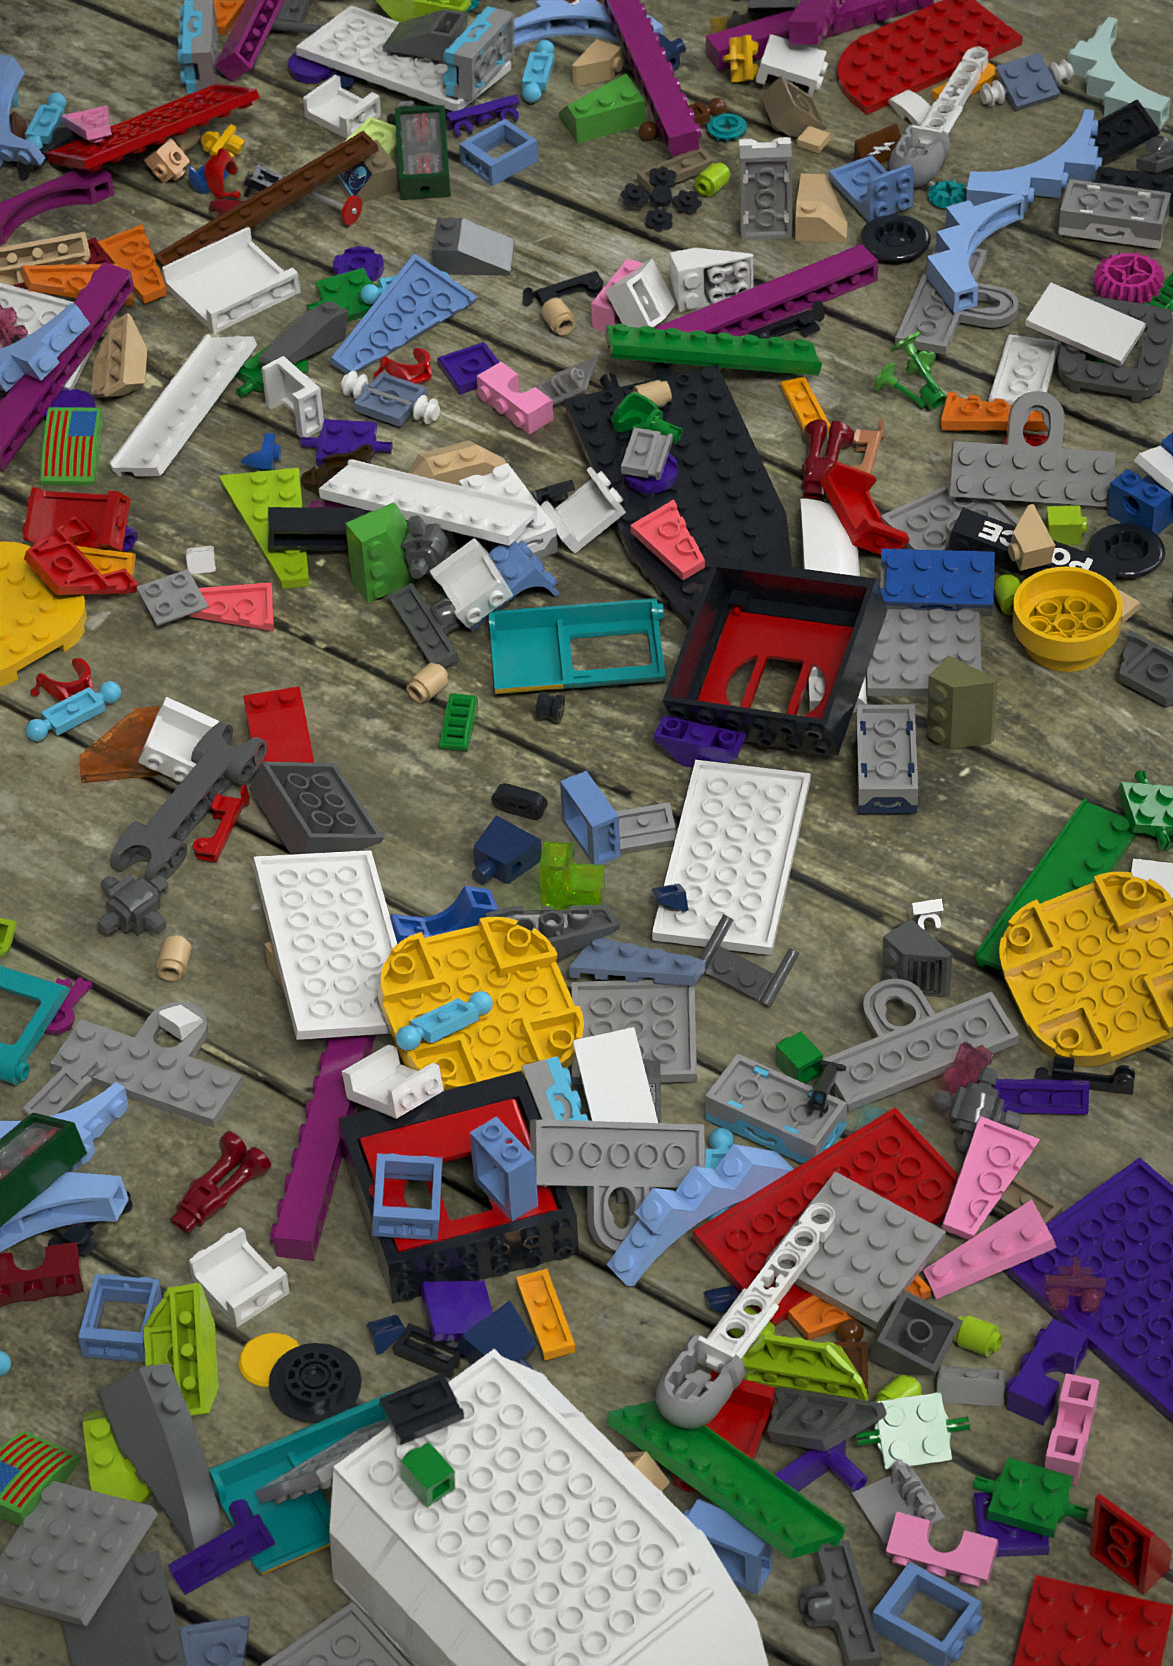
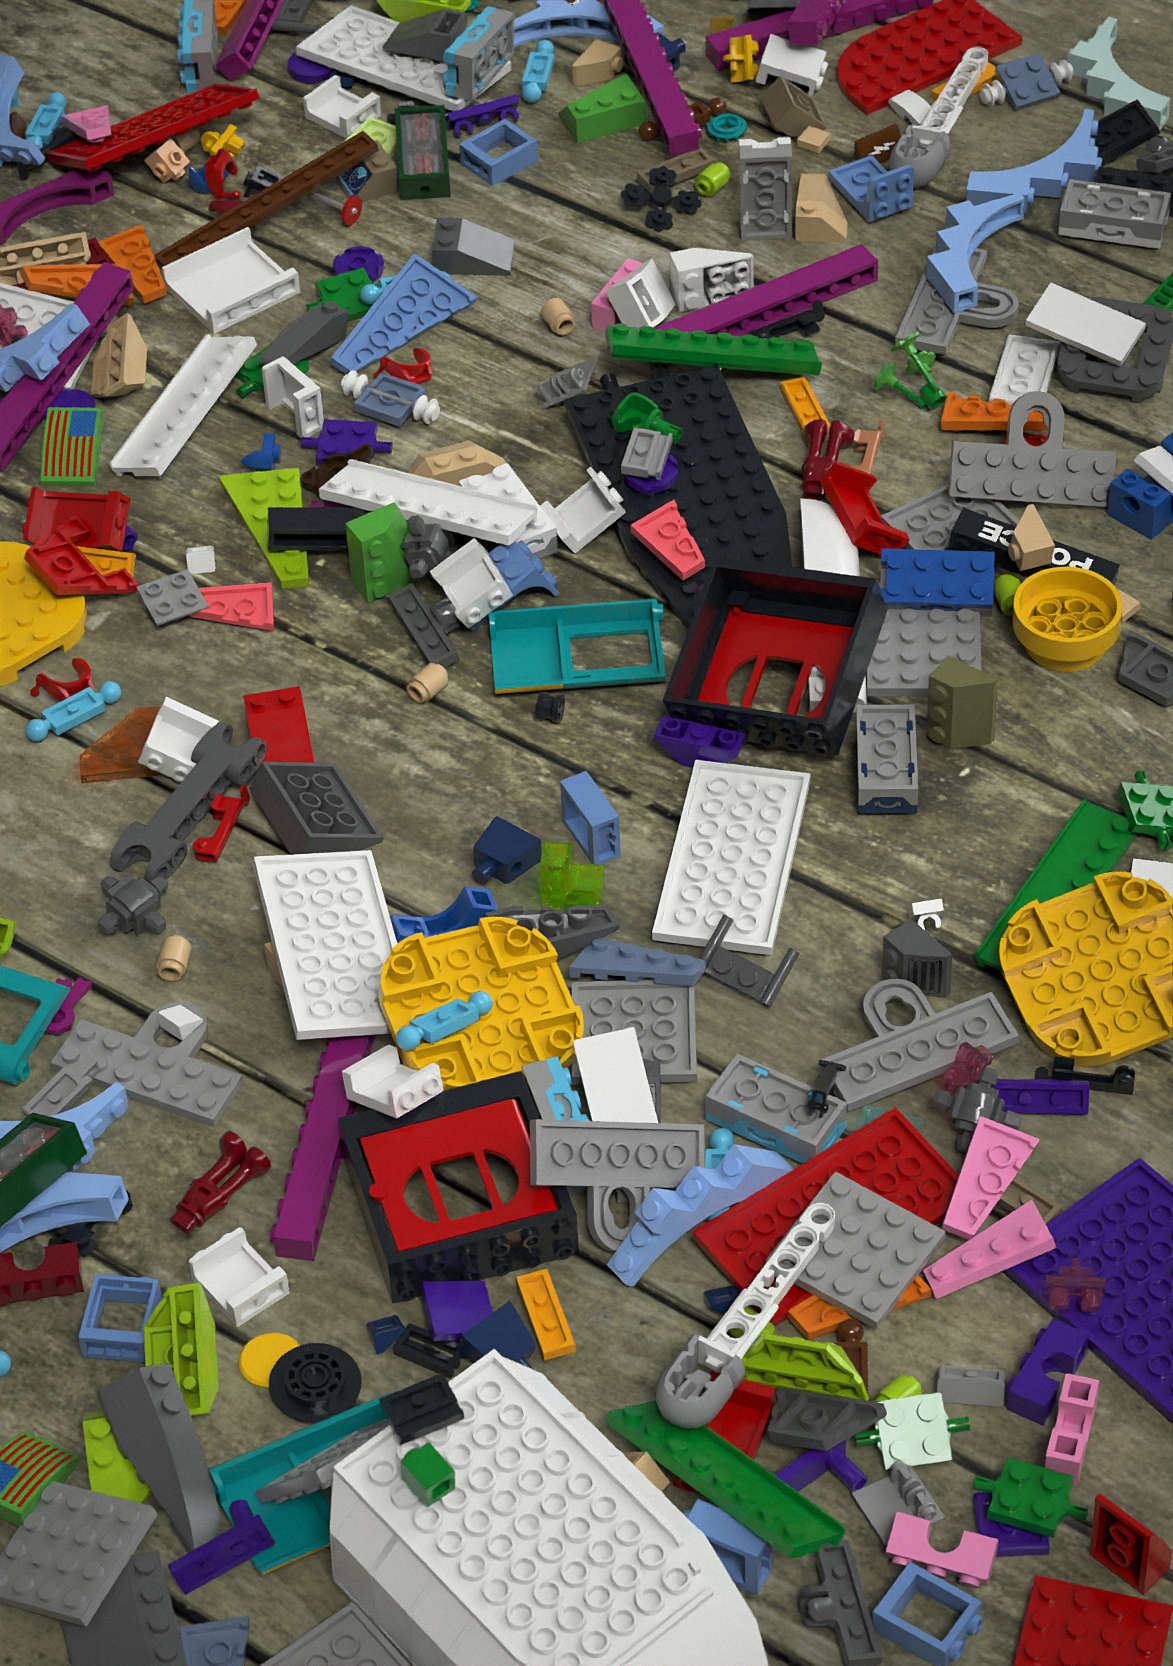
(420, 1222): medium blue window -> none
(462, 706): green slope -> none
(465, 364): dark purple tile -> none
(501, 390): bright pink arch -> none
(504, 1169): medium blue window -> none
(519, 801): black beam -> none
(554, 492): black plate -> none
(589, 282): black piece -> none
(646, 828): light grey plate -> none
(656, 391): tan brick -> none
(672, 896): dark blue slope -> none
(736, 20): clear smoke plate -> none
(799, 1058): green brick -> none
(895, 237): black wheel -> none
(915, 1337): dark grey slope -> none
(939, 197): teal gear -> none
(978, 1336): lime brick -> none
(1066, 524): lime brick -> none
(1128, 278): dark pink gear -> none
(1131, 546): black wheel -> none

